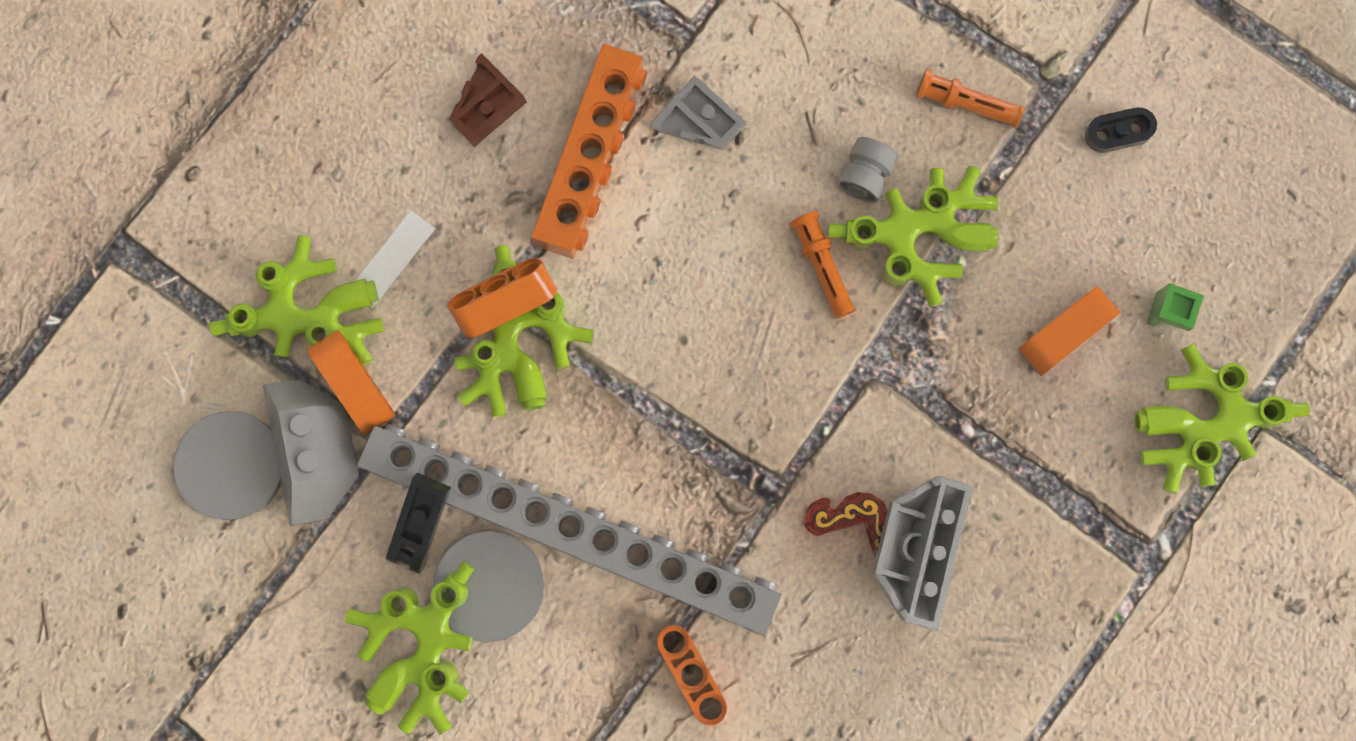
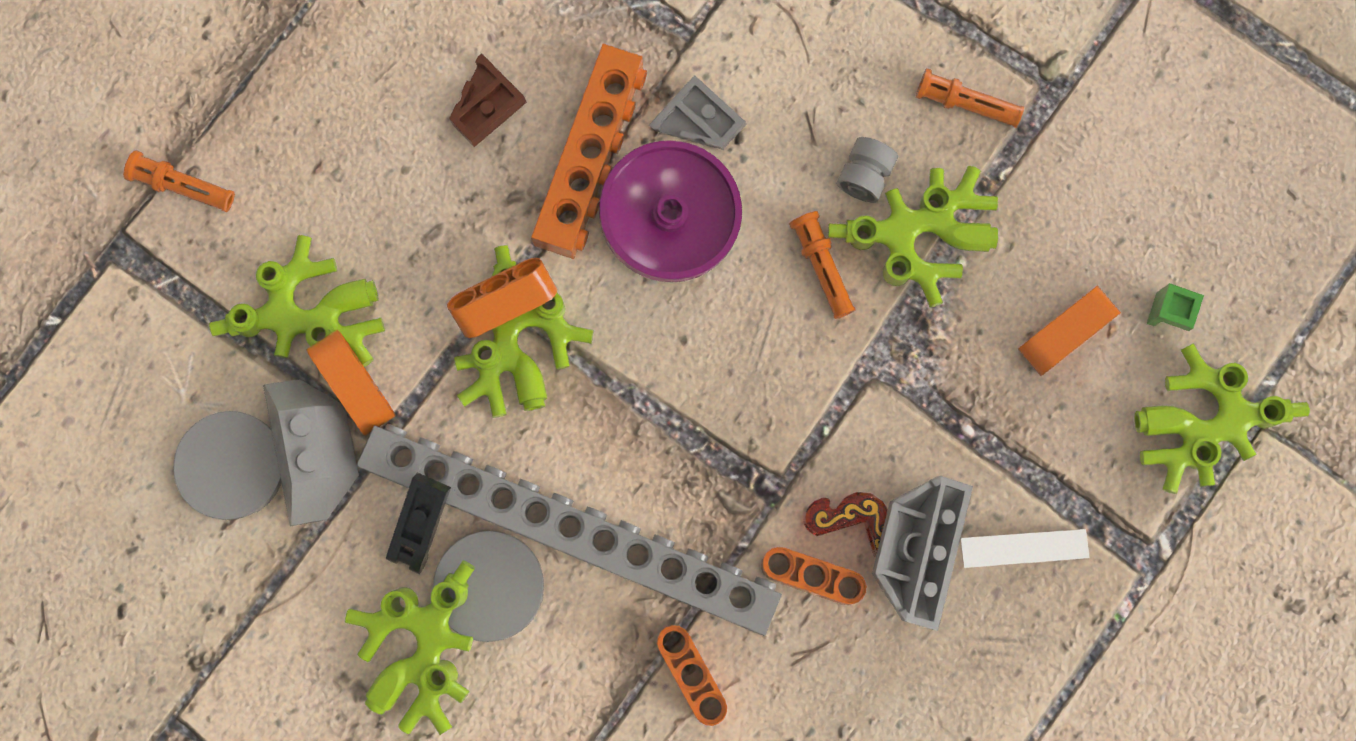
(162, 177): none -> orange pin
(397, 253): white sticker -> none
(670, 211): none -> magenta dish
(831, 574): none -> orange beam
(1024, 548): none -> white sticker
(1118, 129): black plate -> none

